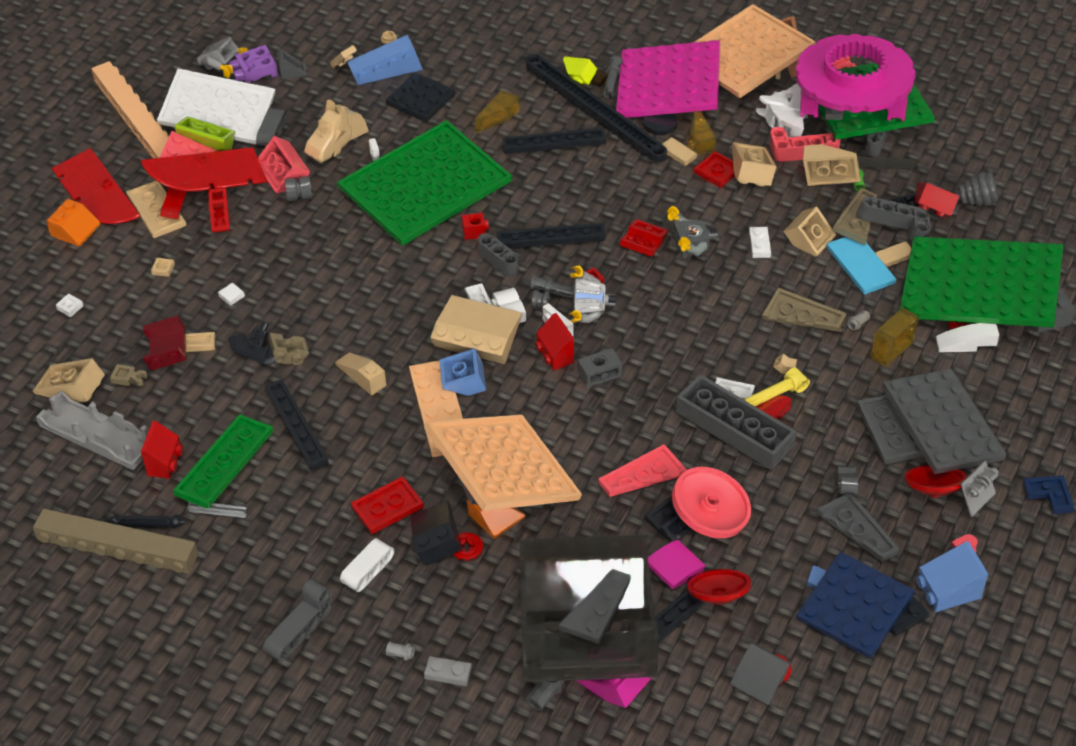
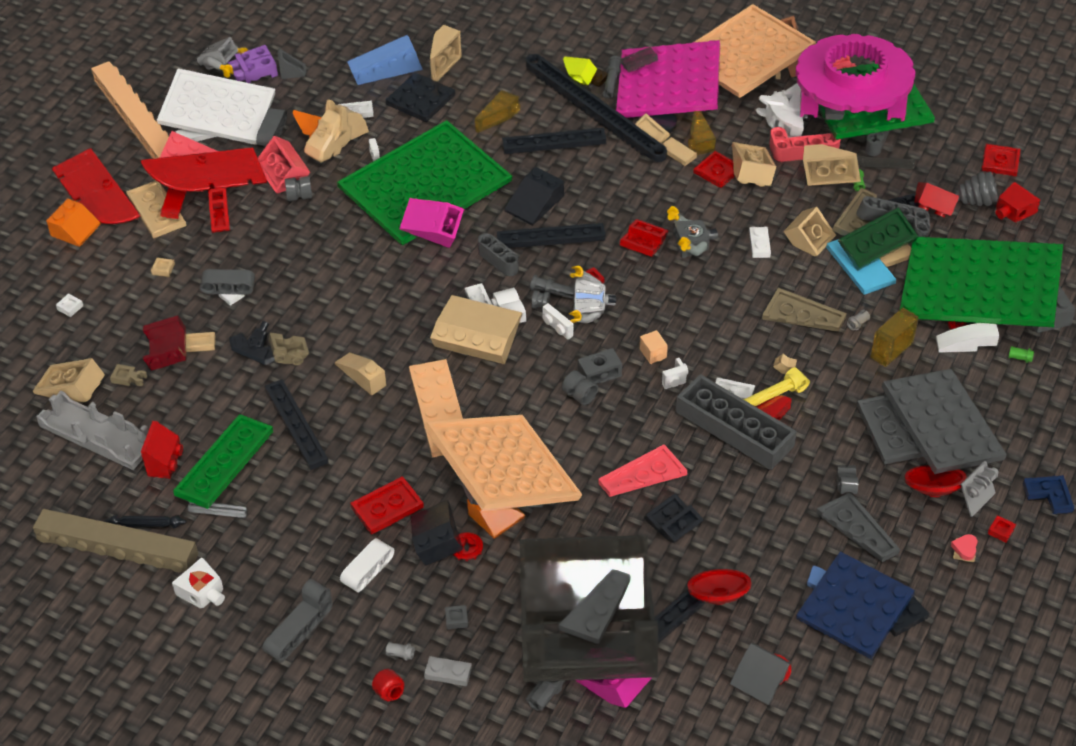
(199, 585): none -> white torso
(206, 133): lime slope -> none
(227, 281): none -> dark grey beam
(307, 122): none -> orange slope
(343, 57): tan plate -> none
(364, 108): none -> white plate
(388, 37): tan plate -> none
(388, 685): none -> red head
(432, 220): none -> dark pink slope
(444, 51): none -> tan slope
(456, 617): none -> dark grey plate
(463, 373): medium blue slope -> none
(474, 225): red brick -> none
(535, 196): none -> black slope
(555, 343): red slope -> none
(580, 388): none -> dark grey wheel
(639, 59): none -> clear smoke plate
(651, 127): none -> tan tile
(653, 347): none -> light nougat brick
(675, 376): none -> white bracket
(675, 564): dark pink slope -> none
(711, 502): coral dish -> none
(878, 238): none -> dark green tile
(953, 578): medium blue slope -> none
(1001, 160): none -> red tile
(1001, 529): none -> red plate
(1016, 203): none -> red torso
(1021, 354): none -> bright green pin

